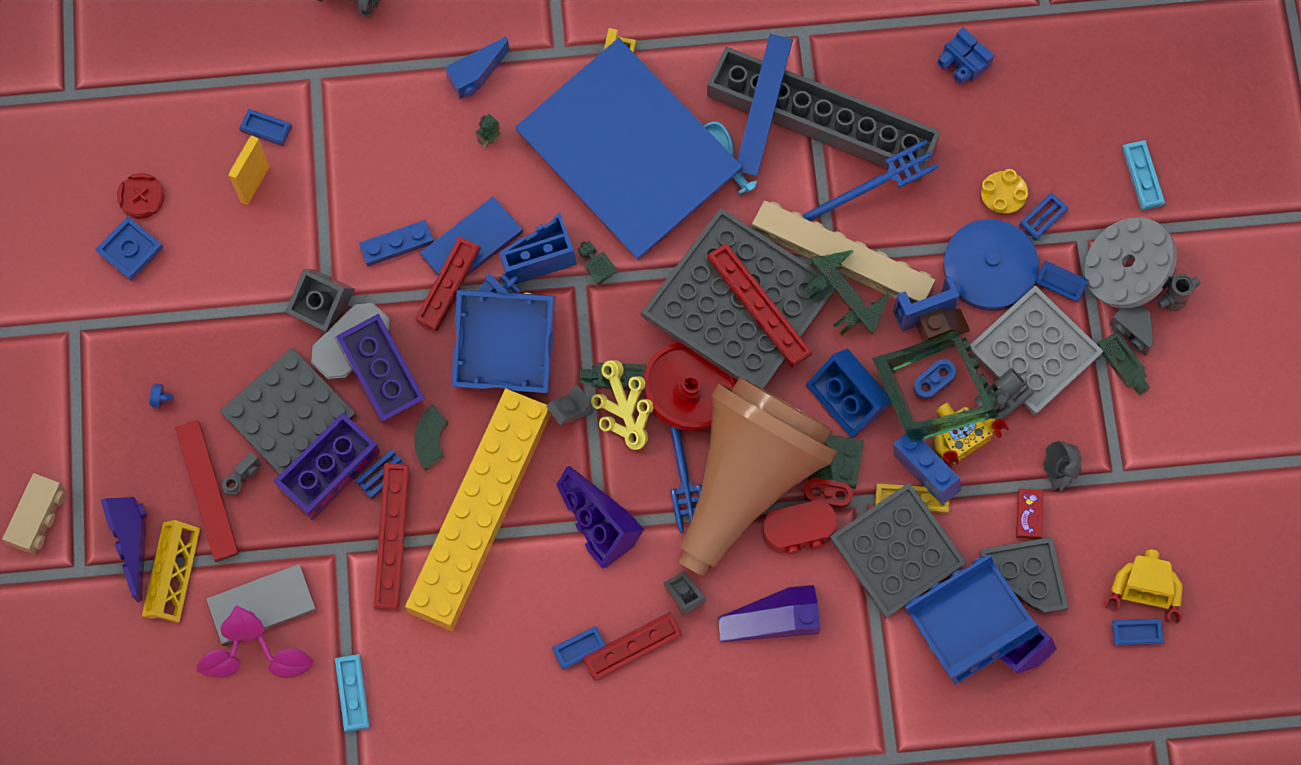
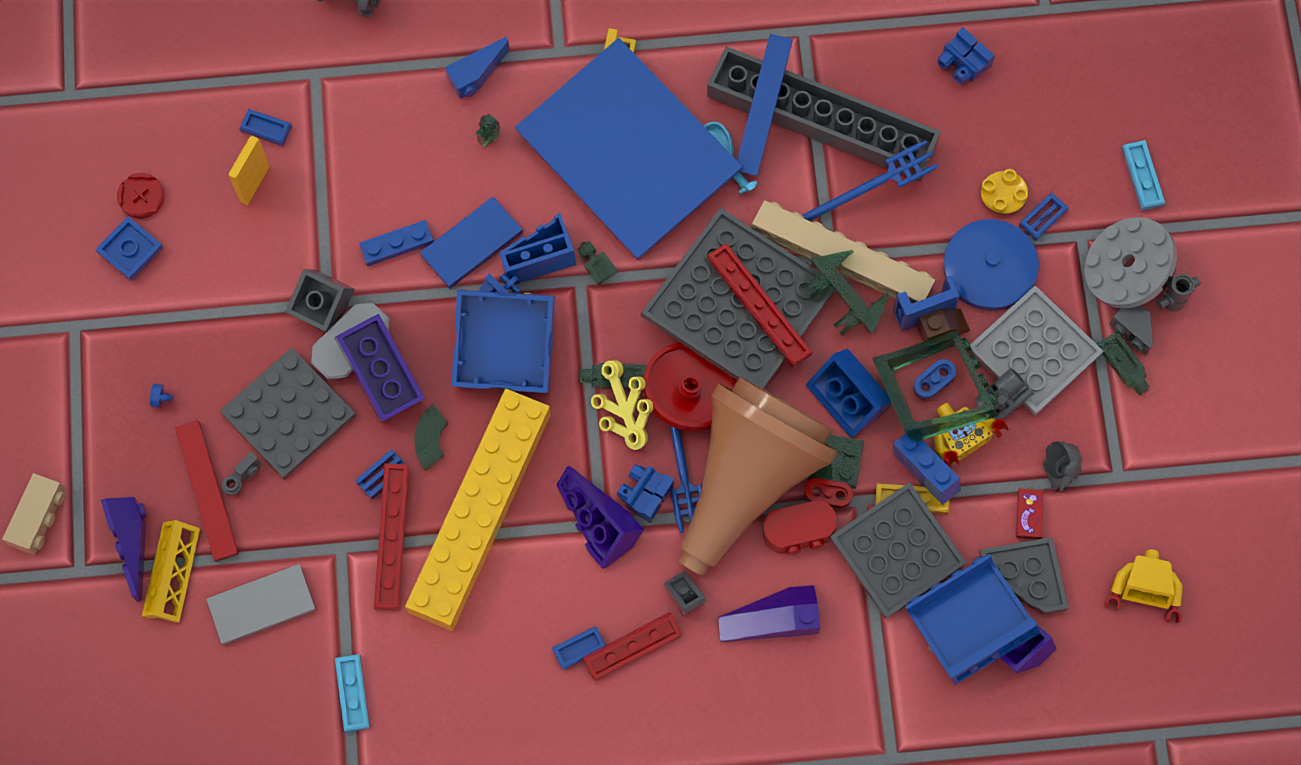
(246, 626): dark pink plant -> none
(327, 466): dark purple brick -> none
(447, 283): red tile -> none
(571, 407): dark grey slope -> none
(648, 493): none -> blue hips
(1061, 281): blue tile -> none
(1137, 632): blue tile -> none

